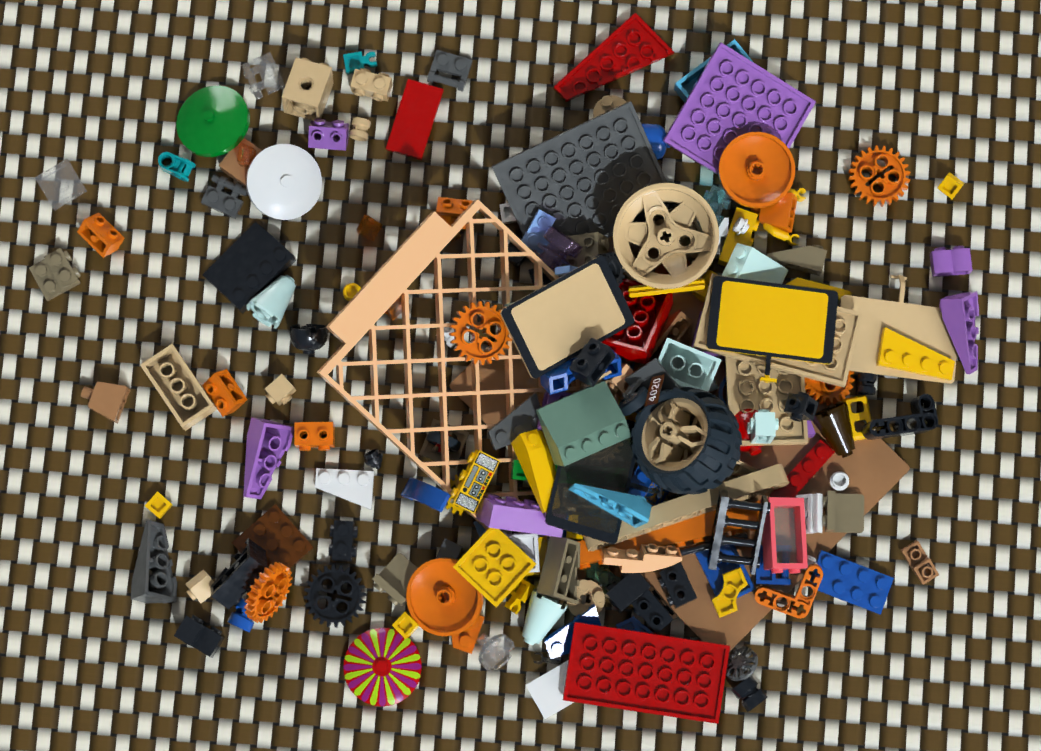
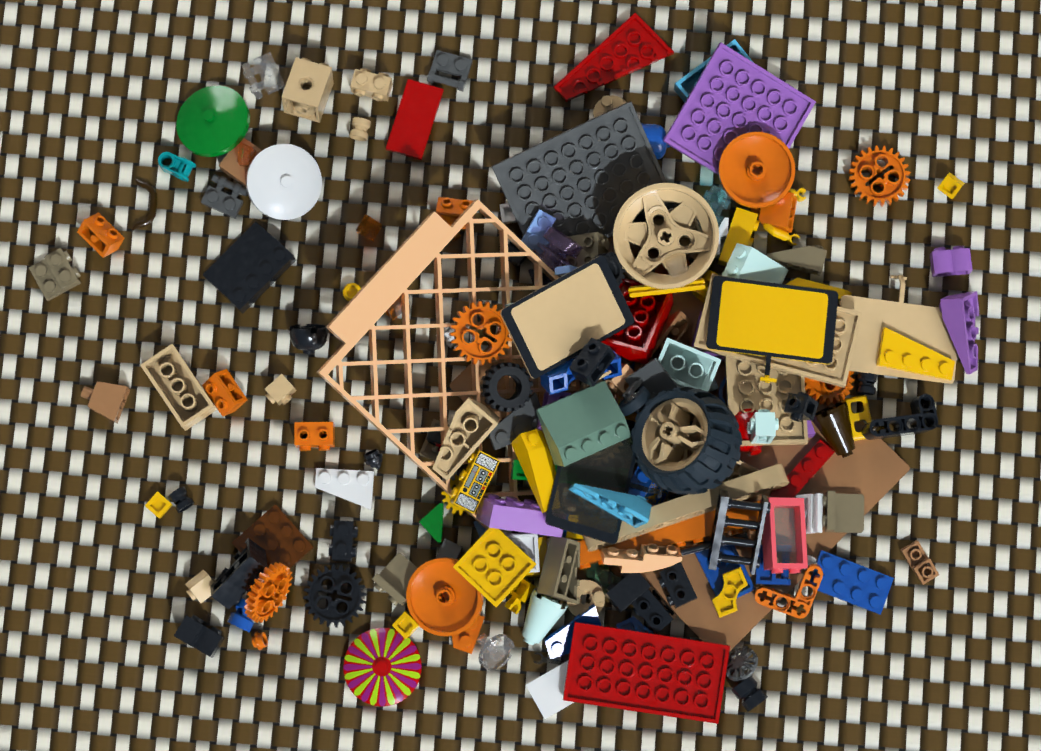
(60, 184): clear tile -> none
(152, 205): none -> dark brown animal
(153, 573): dark grey wedge -> none
(181, 499): none -> black wheel
(259, 640): none -> orange plate
(264, 449): medium lavender wedge -> none
(272, 301): light aqua cone -> none
(328, 134): medium lavender brick -> none
(357, 61): teal plate -> none
(425, 494): blue slope -> none
(434, 522): none -> green slope
(466, 432): none -> tan wedge
(522, 391): none -> black tyre
(654, 390): reddish brown sticker -> none
(741, 226): white plate -> none
(839, 481): white plate -> none

